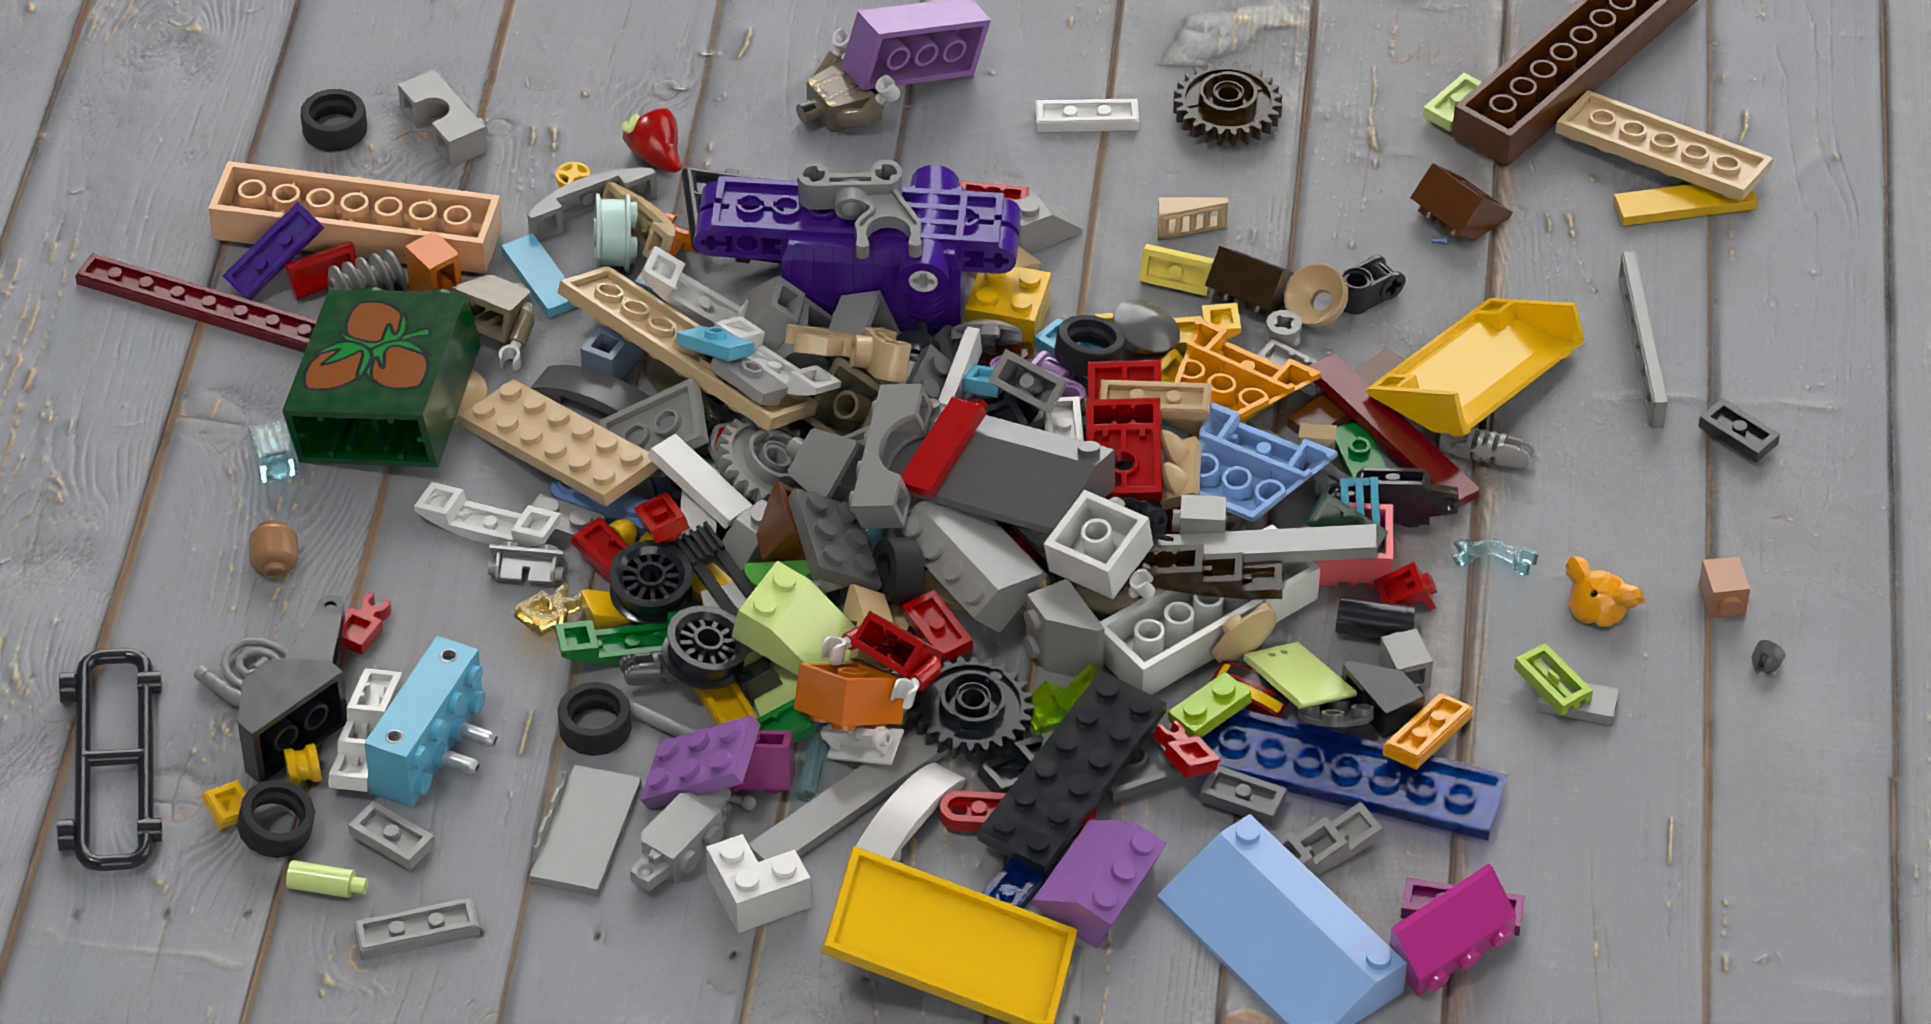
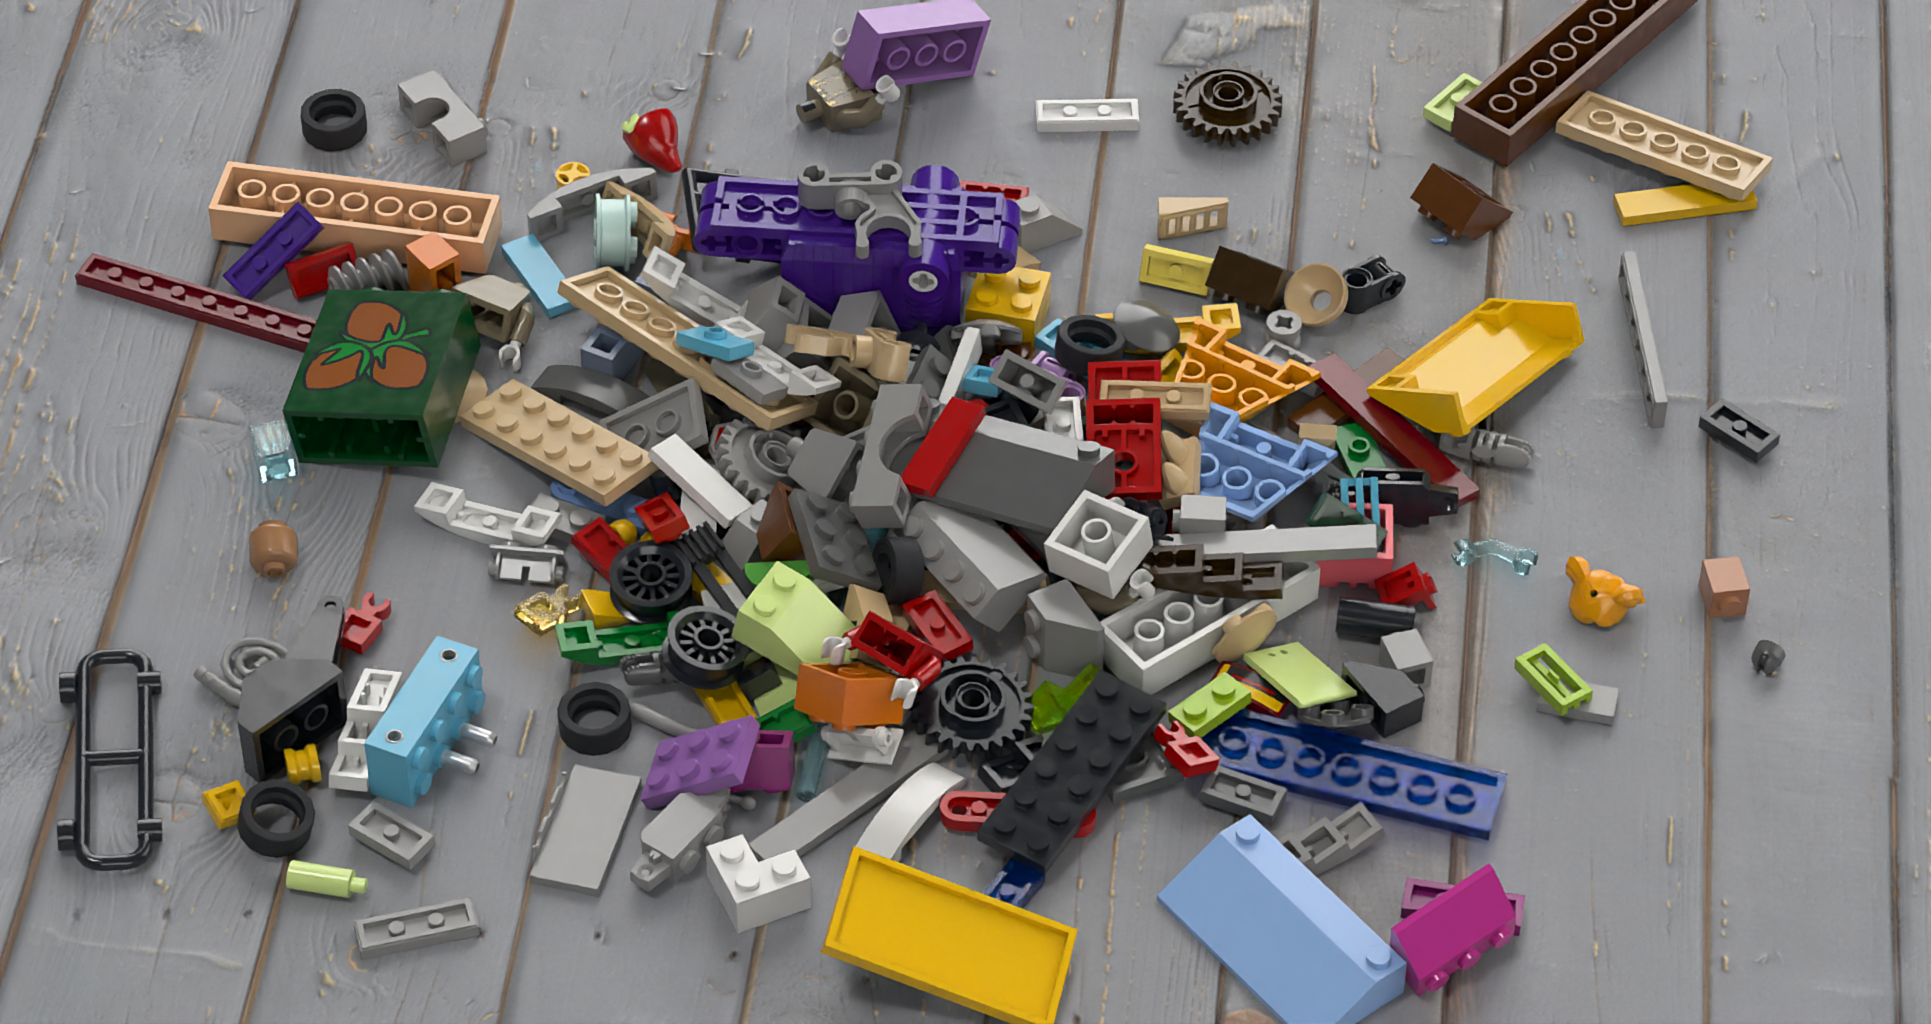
(1099, 876): medium lavender slope -> none
(1427, 731): light orange tile -> none

